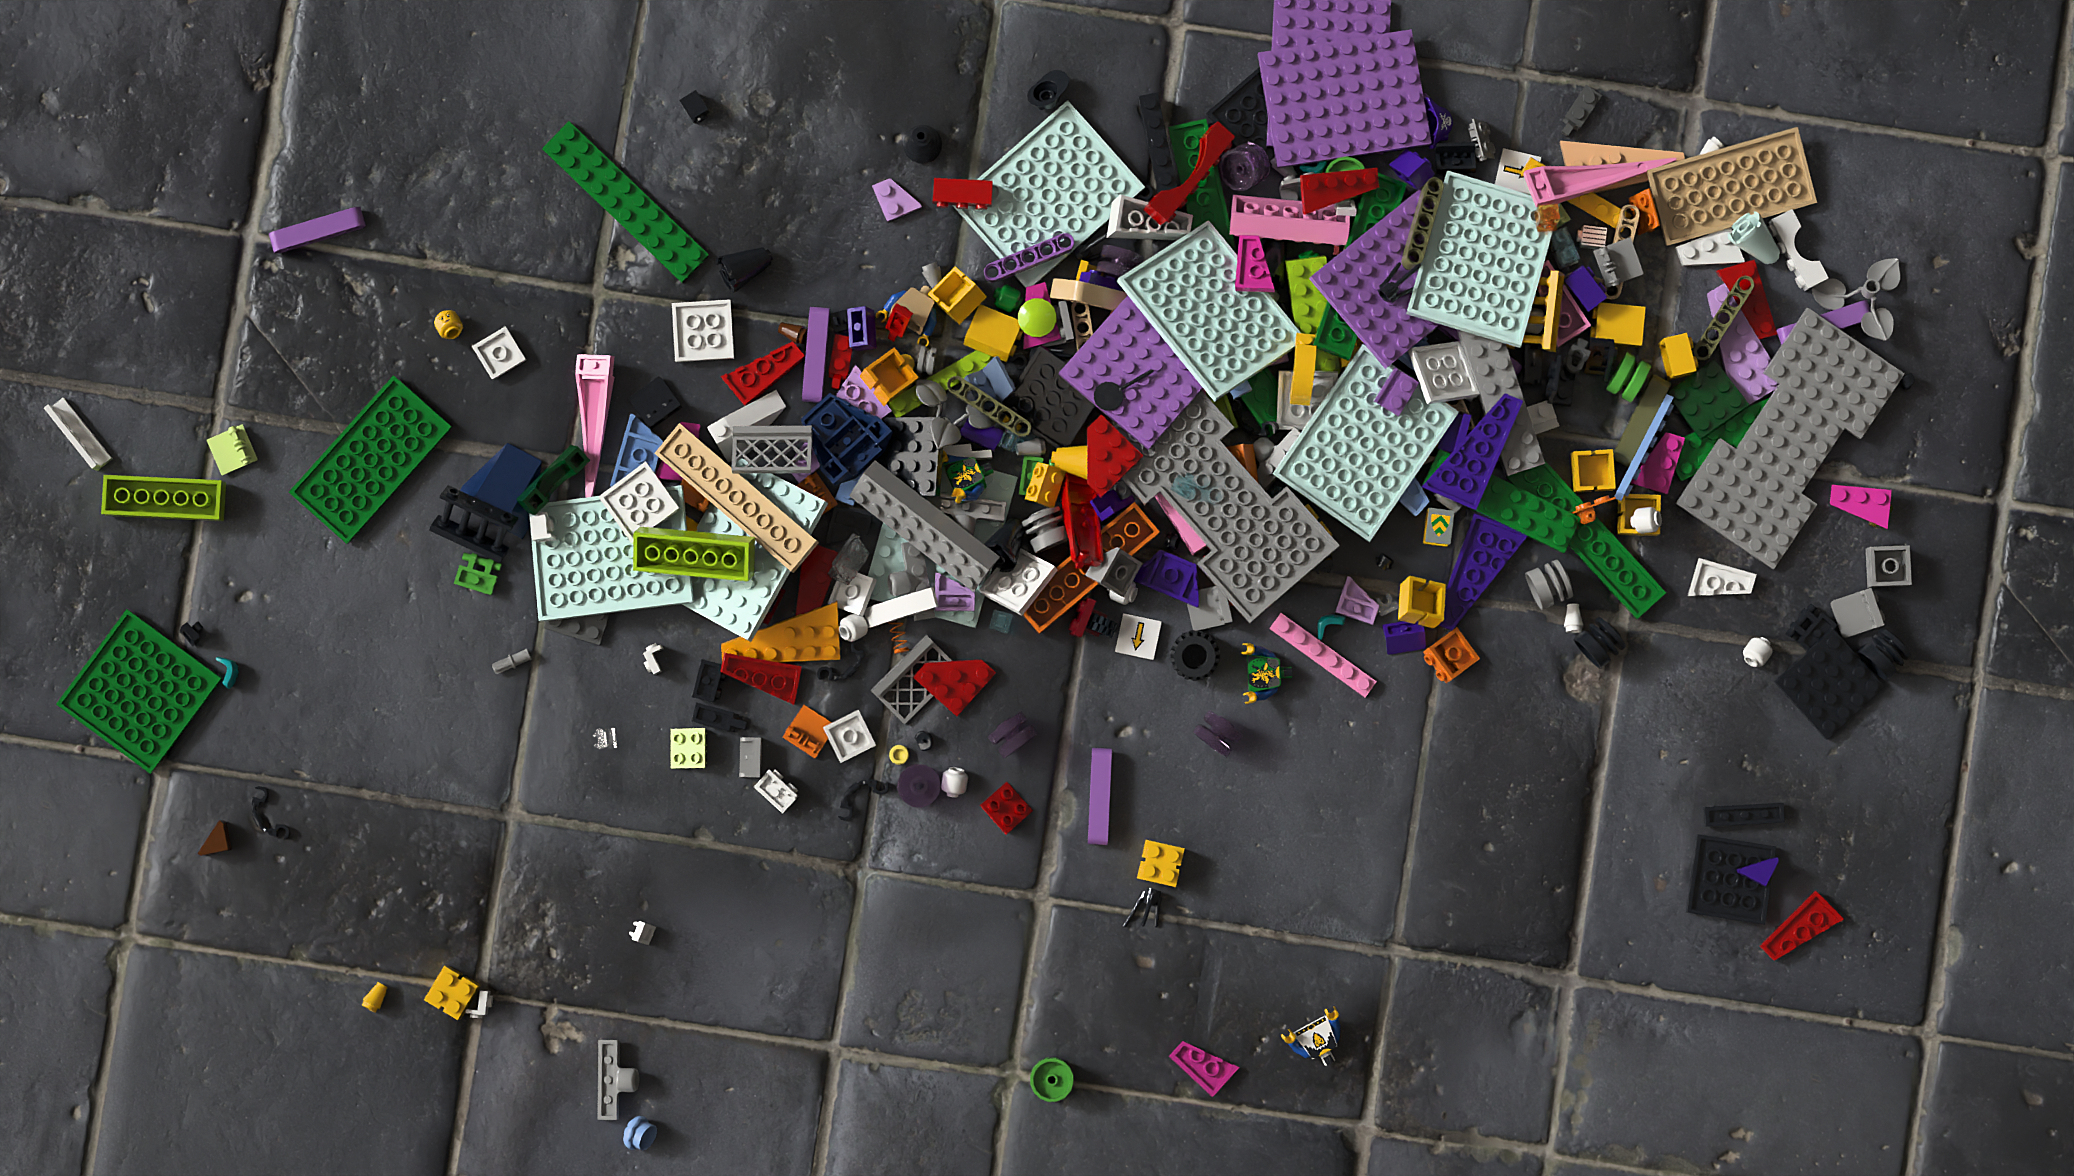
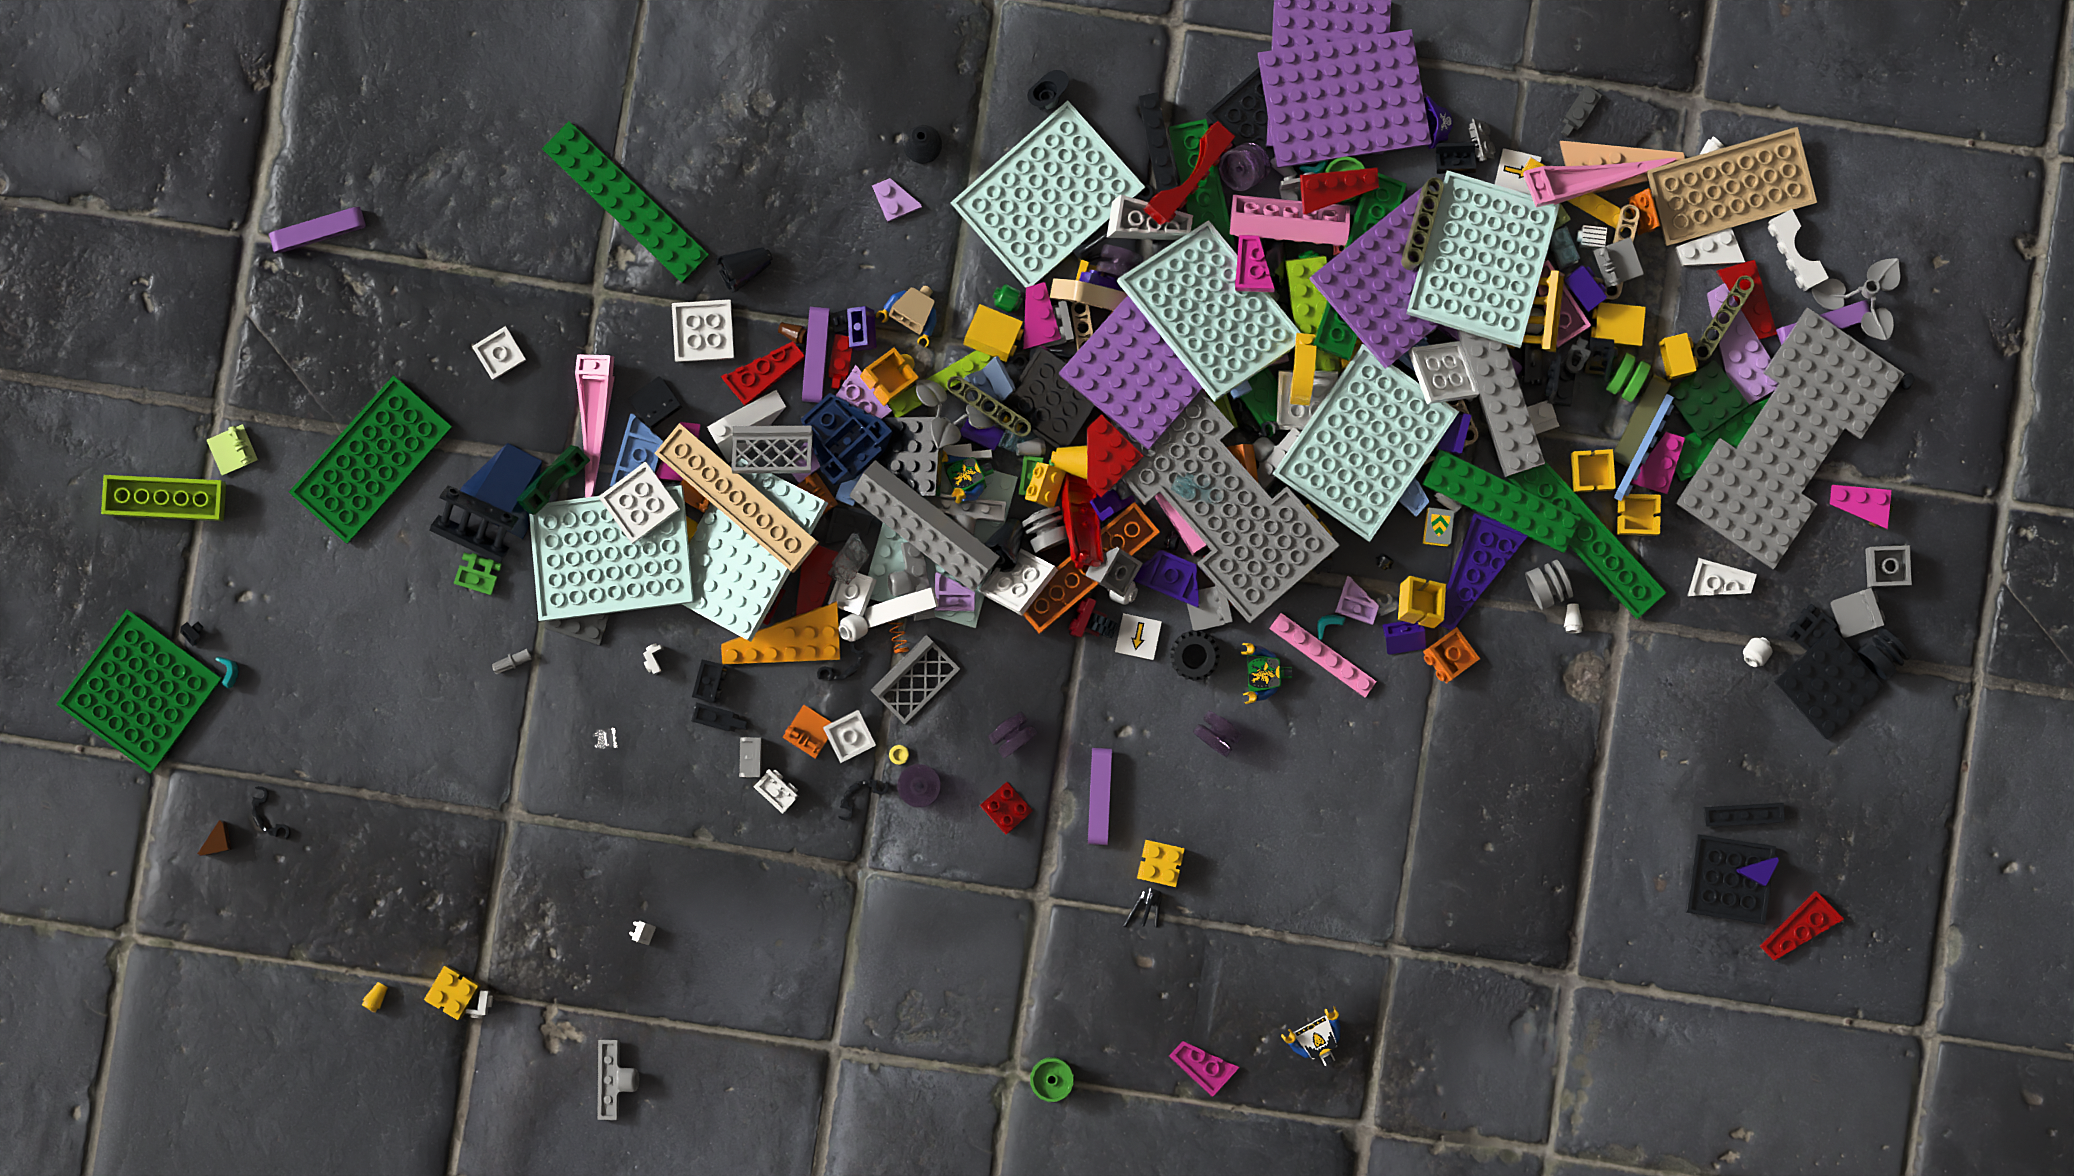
(78, 434): white fence -> none
(448, 324): yellow head -> none
(542, 528): white brick -> none
(639, 1134): light blue piece -> none
(688, 748): yellowish green hinge -> none
(694, 107): black brick -> none
(694, 553): lime brick -> none
(769, 676): red wing -> none
(898, 322): red hinge -> none
(924, 740): black piece -> none
(926, 360): light grey wheel -> none
(932, 274): light grey cone -> none
(954, 681): red plate -> none
(954, 782): white head -> none
(957, 295): yellow piece -> none
(962, 193): red brick -> none
(1000, 621): clear light blue tile -> none
(1035, 250): medium lavender beam -> none
(1037, 317): lime dish -> none
(1109, 395): black piece -> none
(1345, 208): white tile -> none
(1388, 291): black plant -> none
(1396, 391): medium lavender plate -> none
(1412, 169): dark purple brick -> none
(1471, 464): dark purple wing -> none
(1547, 217): clear orange brick -> none
(1586, 510): orange hinge -> none
(1602, 640): black wheel -> none
(1646, 520): white head -> none
(1754, 238): light aqua cone -> none

